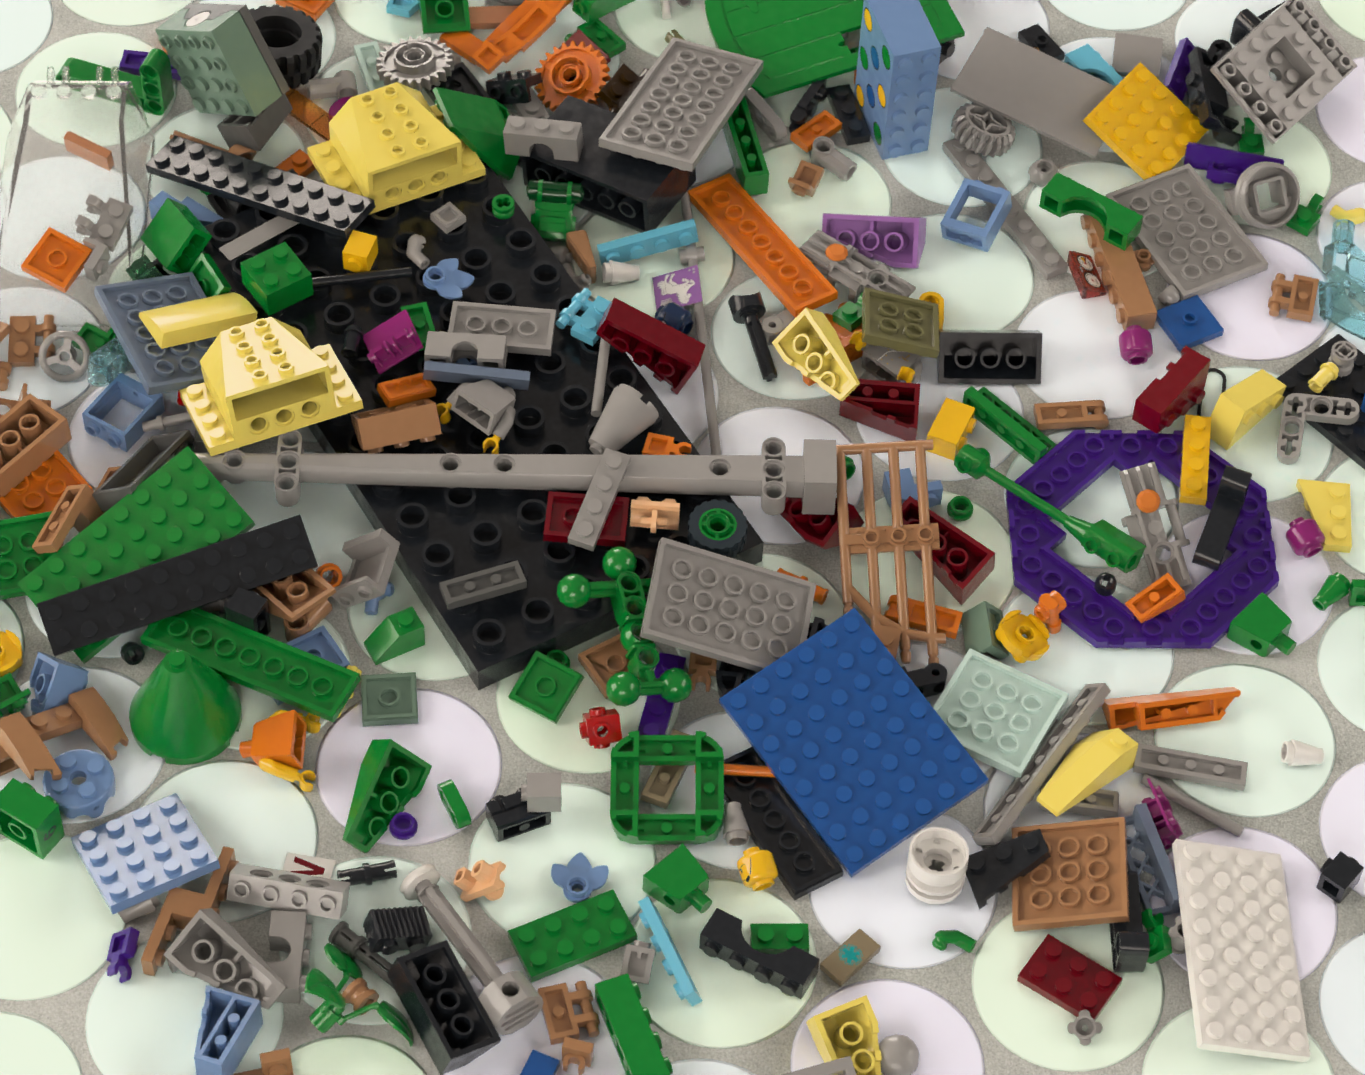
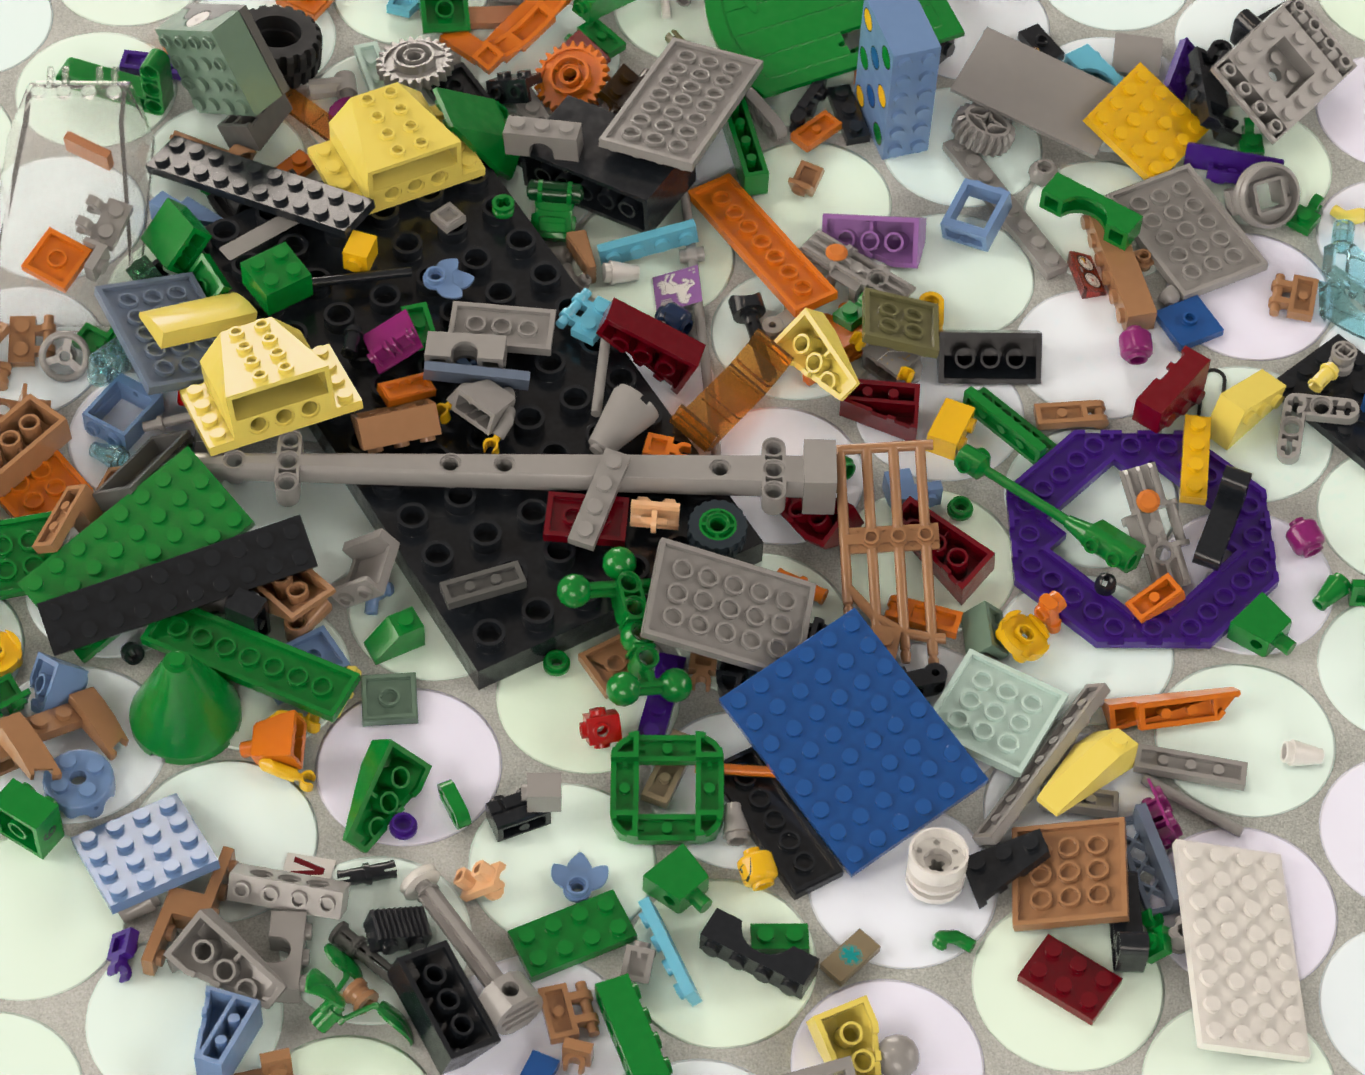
(109, 454): none -> clear light blue cone
(334, 573): orange cone -> none
(414, 251): light grey arm -> none
(546, 687): green tile -> none
(733, 392): none -> clear orange windscreen
(828, 157): light grey piece -> none
(1076, 1027): light grey plate -> none
(1331, 509): light yellow wing -> none
(1339, 876): black brick -> none

